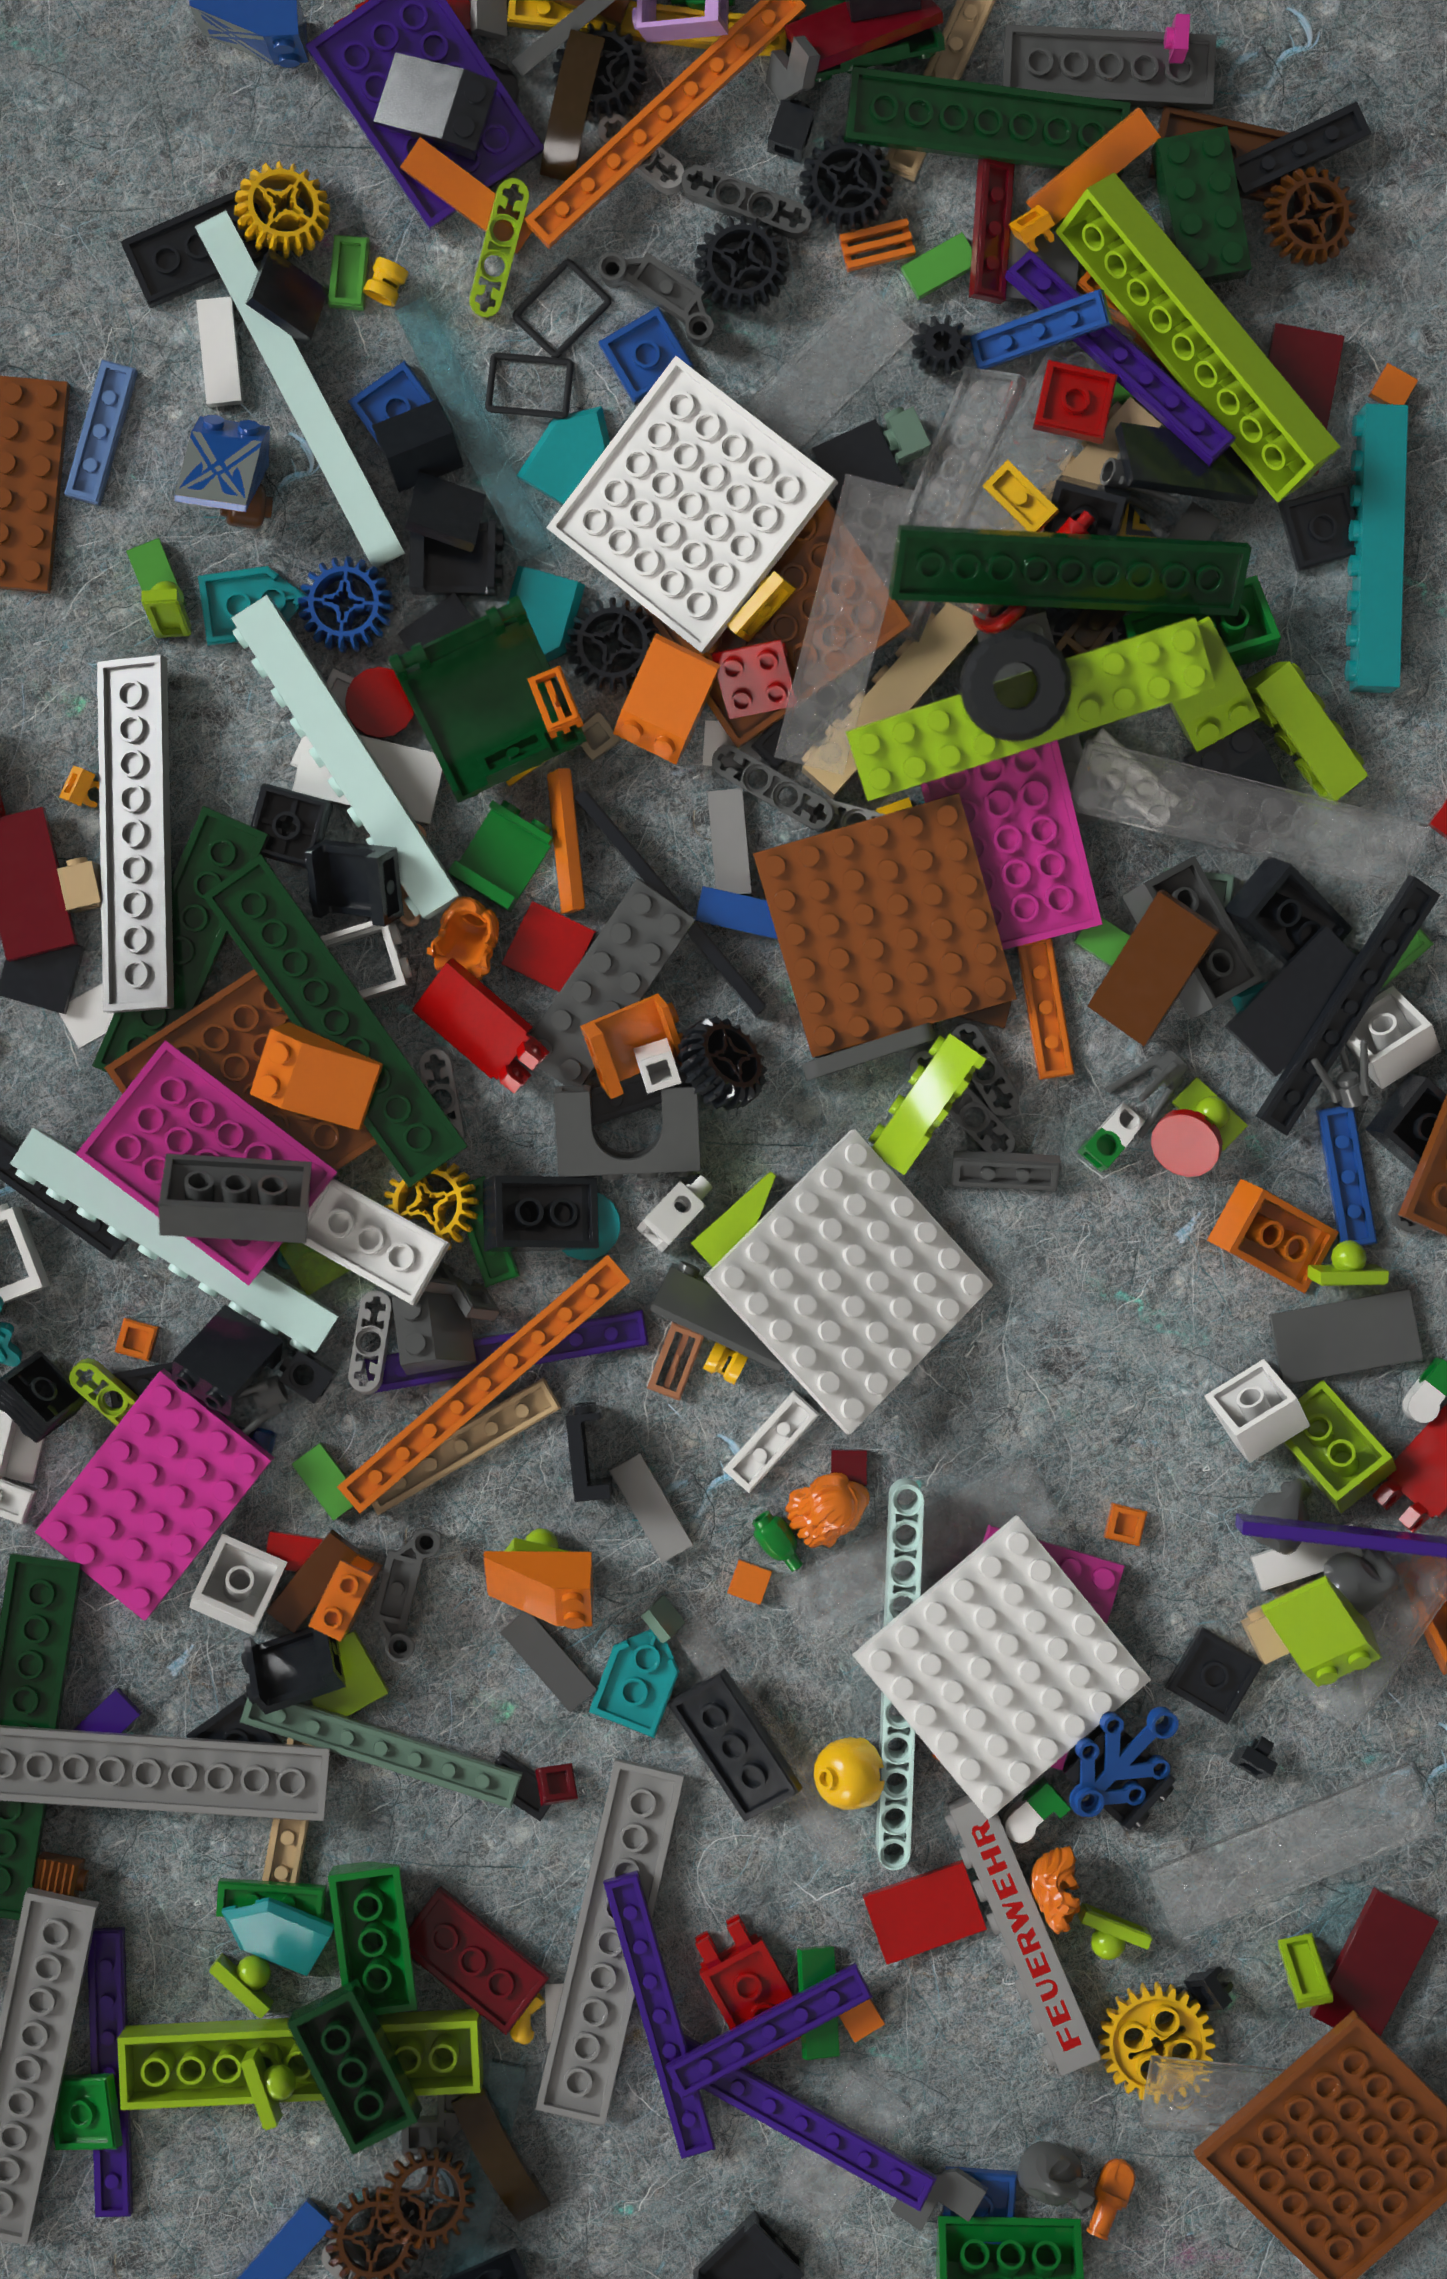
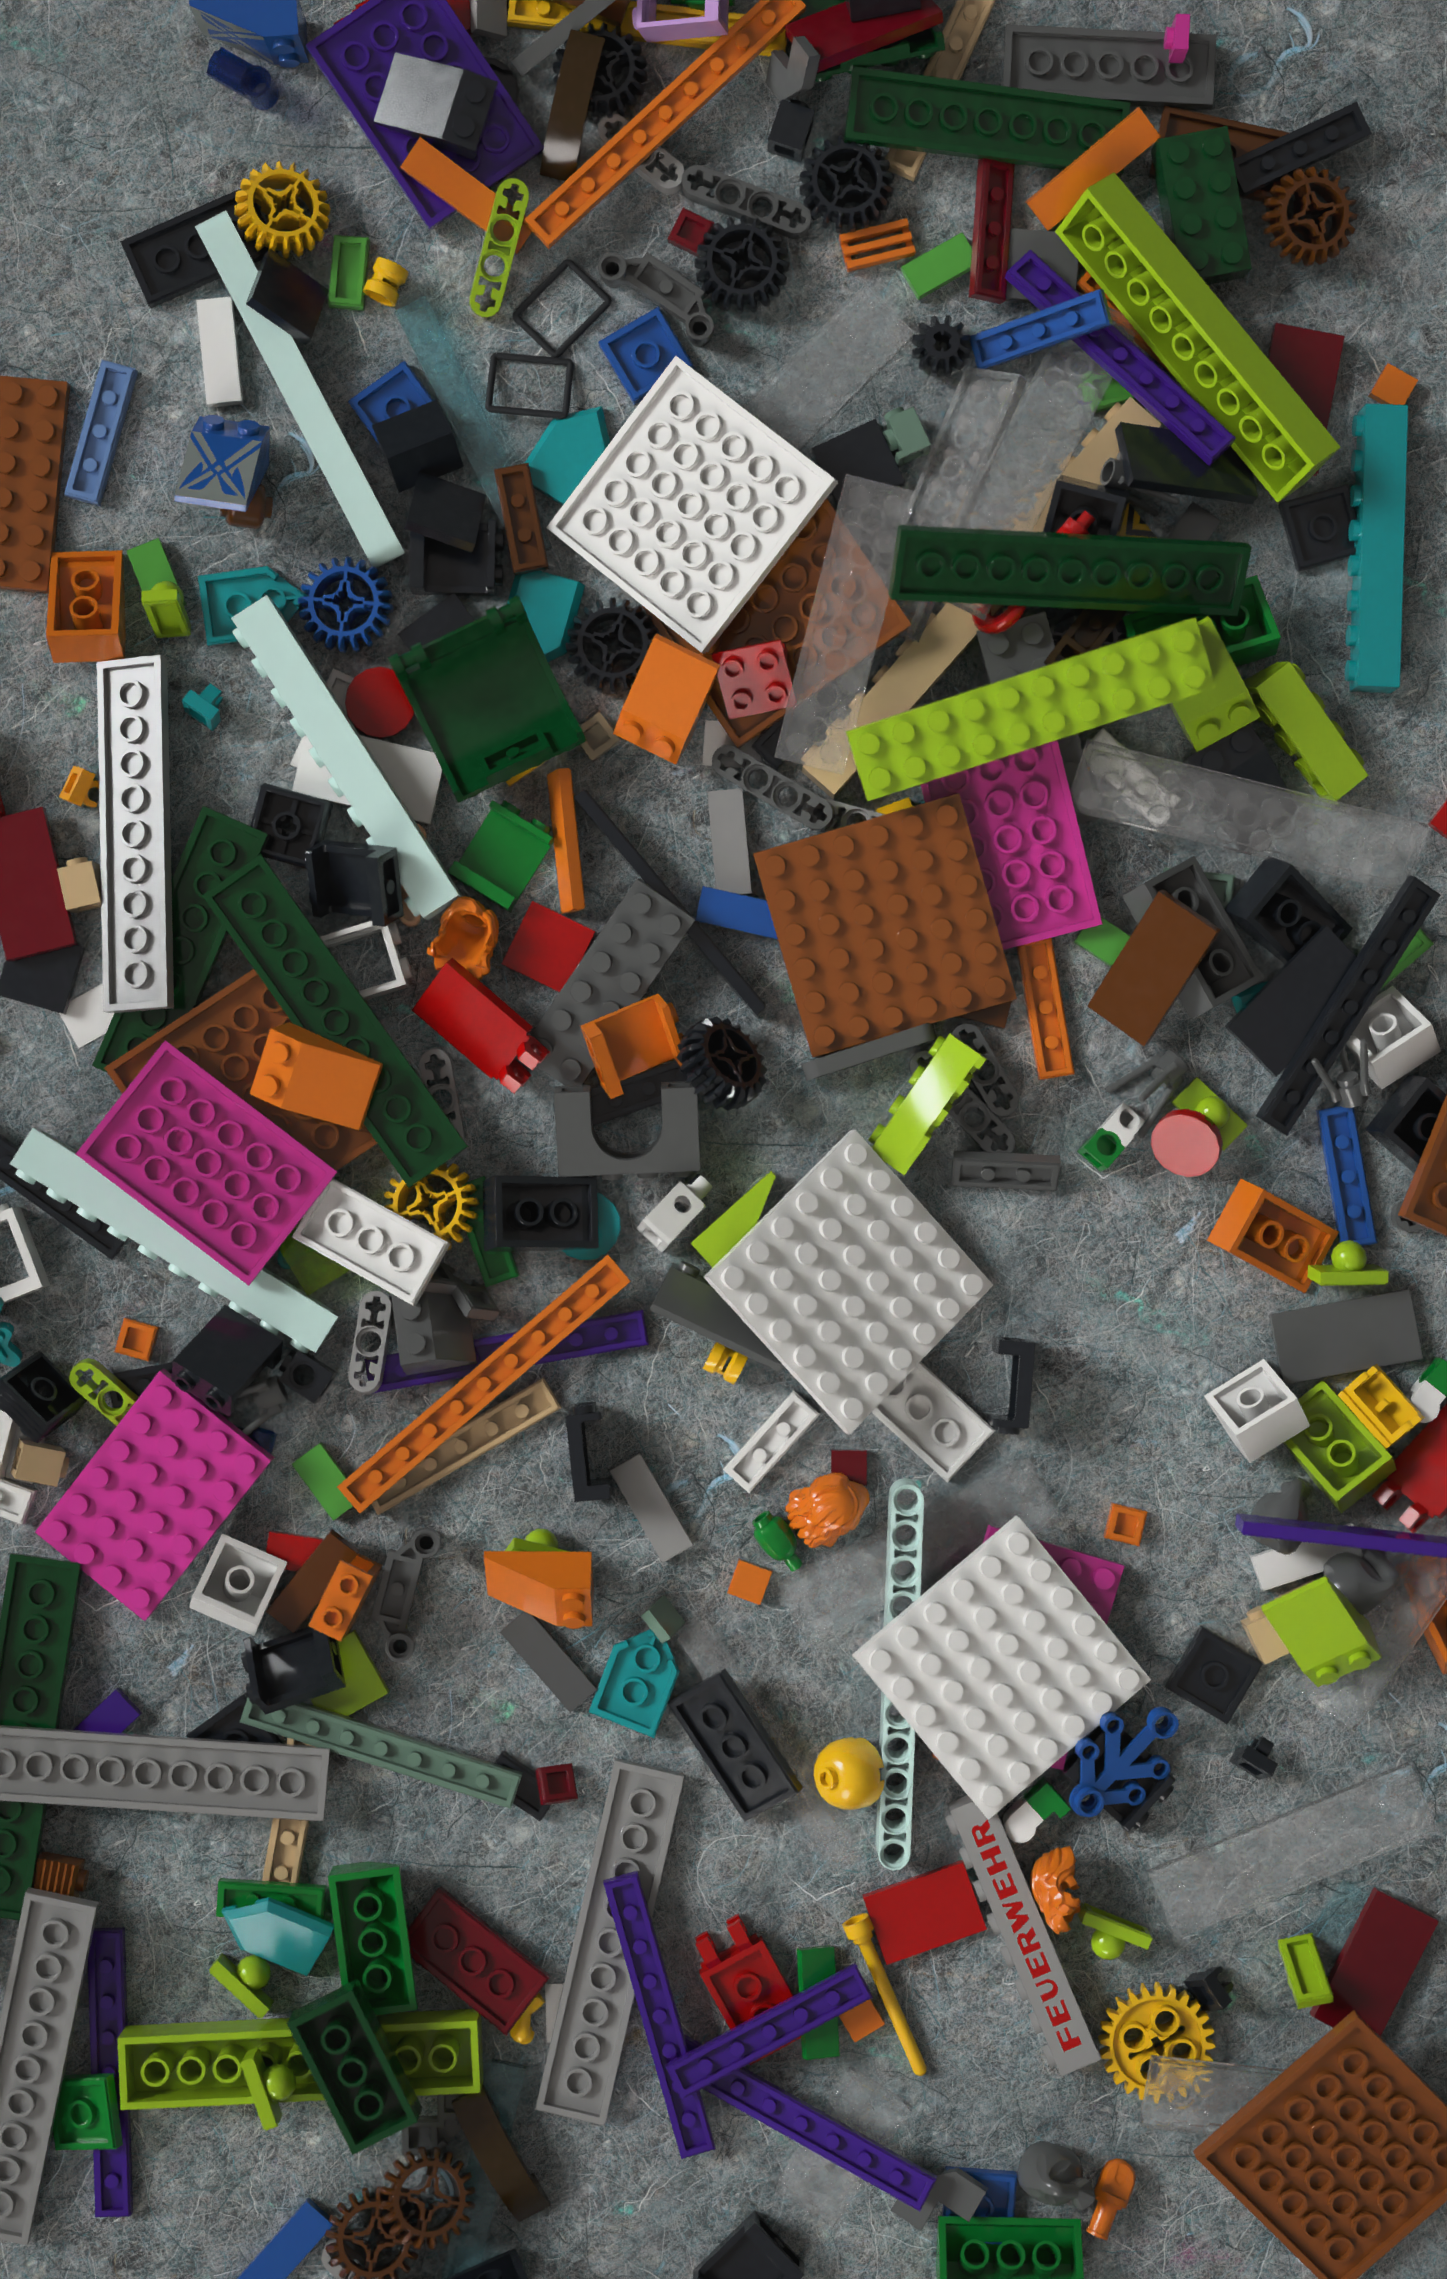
(39, 1462): none -> tan brick
(86, 606): none -> orange slope
(204, 706): none -> teal tile
(235, 1198): dark grey slope -> none
(242, 78): none -> clear blue piece
(521, 519): none -> reddish brown tile
(564, 722): orange tile -> none
(657, 1065): white brick -> none
(686, 1333): nougat tile -> none
(689, 231): none -> dark red tile
(761, 606): yellow plate -> none
(859, 1930): none -> yellow piece
(933, 1421): none -> white tile
(1020, 498): yellow plate -> none
(1020, 1385): none -> black panel
(1031, 225): light orange tile -> none
(1052, 688): black tyre -> none
(1075, 402): red tile -> none
(1381, 1406): none -> yellow hinge

